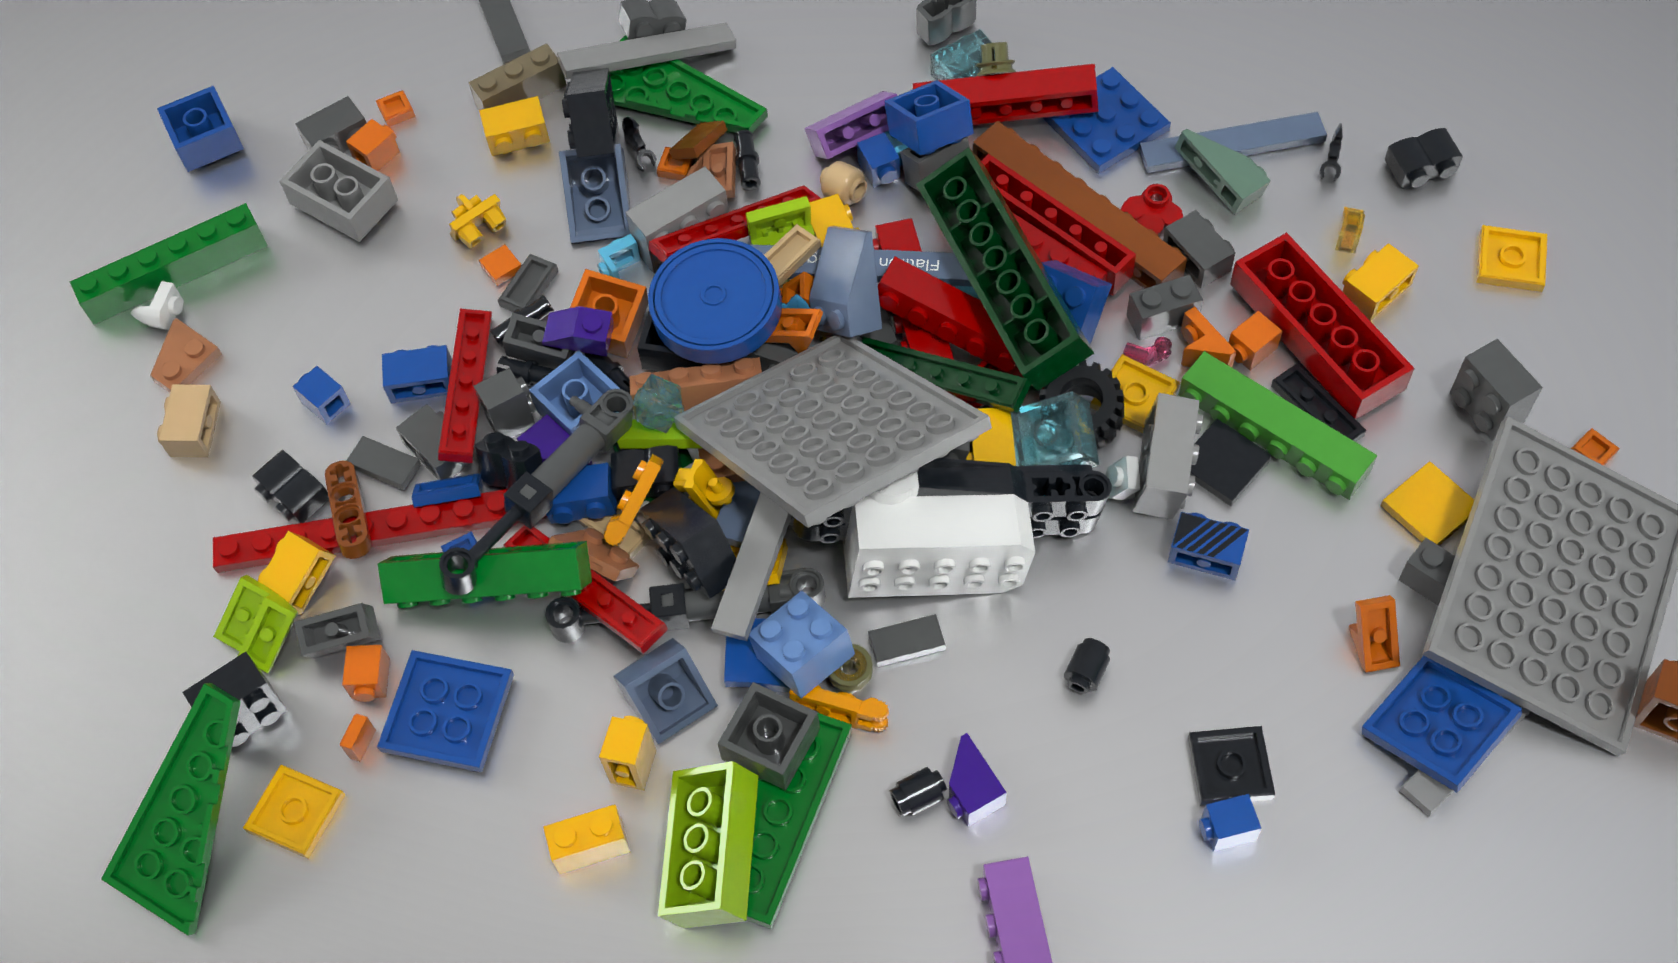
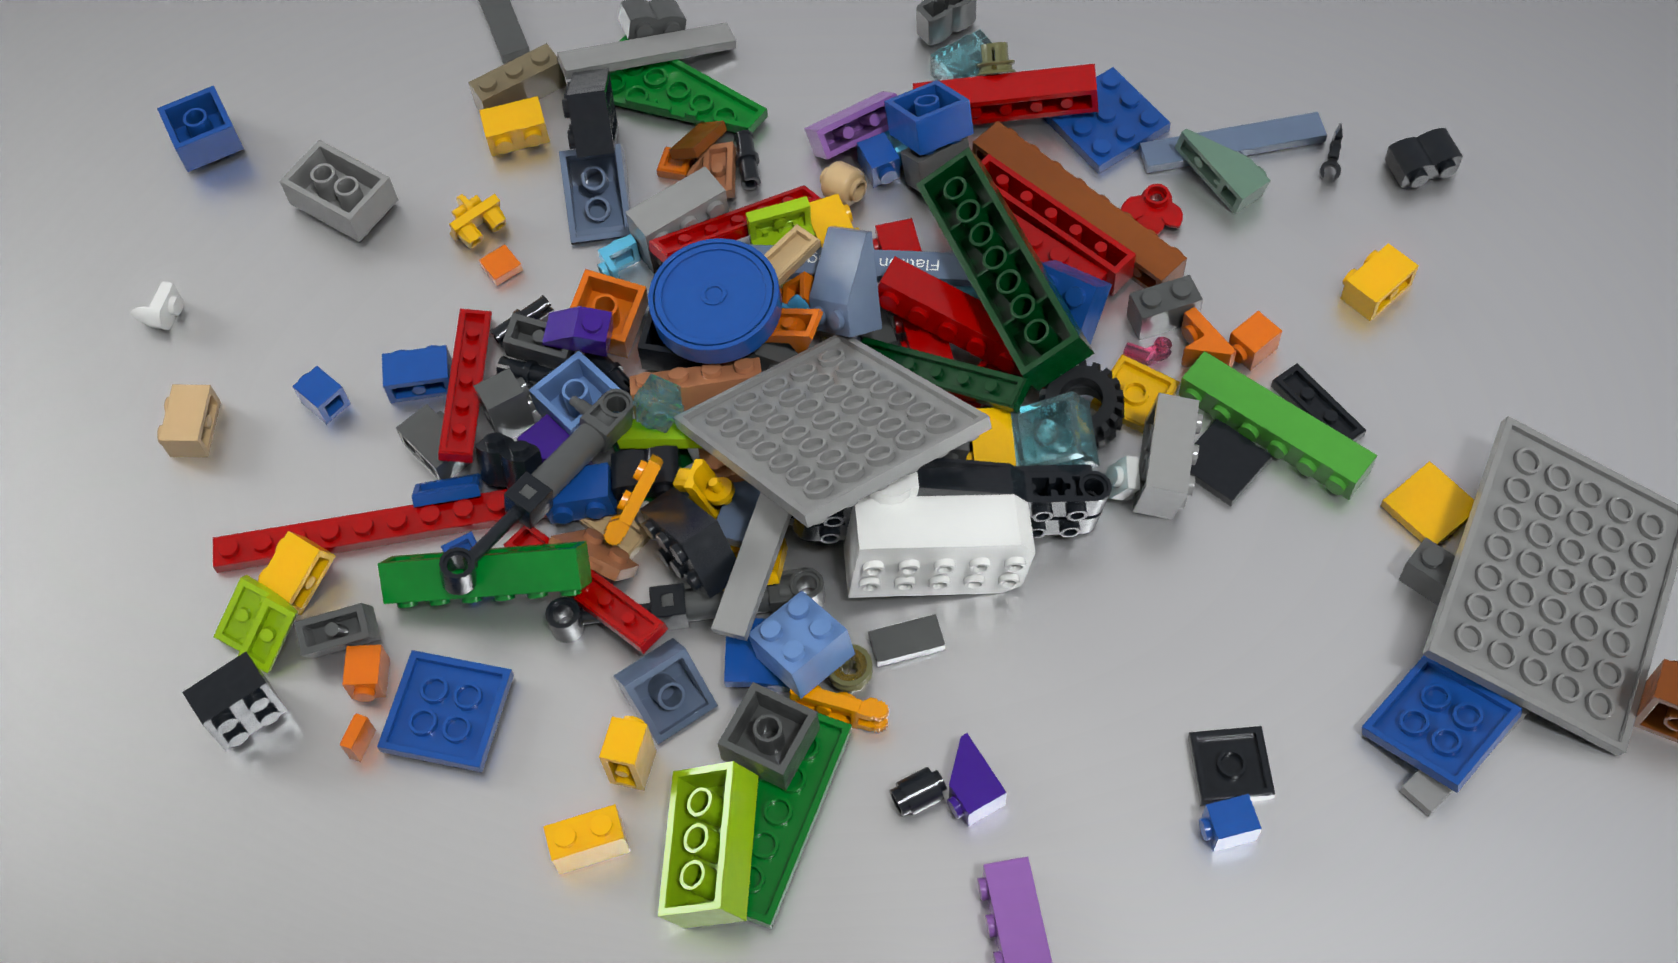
(172, 260): green brick -> none
(173, 832): green wing -> none
(183, 356): nougat wing -> none
(290, 487): black brick -> none
(294, 811): yellow tile -> none
(332, 125): dark grey brick -> none
(344, 509): dark orange beam -> none
(373, 145): orange brick -> none
(384, 463): dark grey tile -> none
(395, 108): orange tile -> none
(528, 283): dark grey tile -> none
(632, 136): black piece -> none
(1087, 666): black brick -> none
(1205, 249): dark grey brick -> none
(1208, 545): blue brick -> none
(1322, 326): red brick -> none
(1350, 230): clear yellow piece -> none
(1376, 633): orange slope -> none
(1494, 387): dark grey brick -> none
(1512, 258): yellow tile -> none
(1596, 447): orange tile -> none

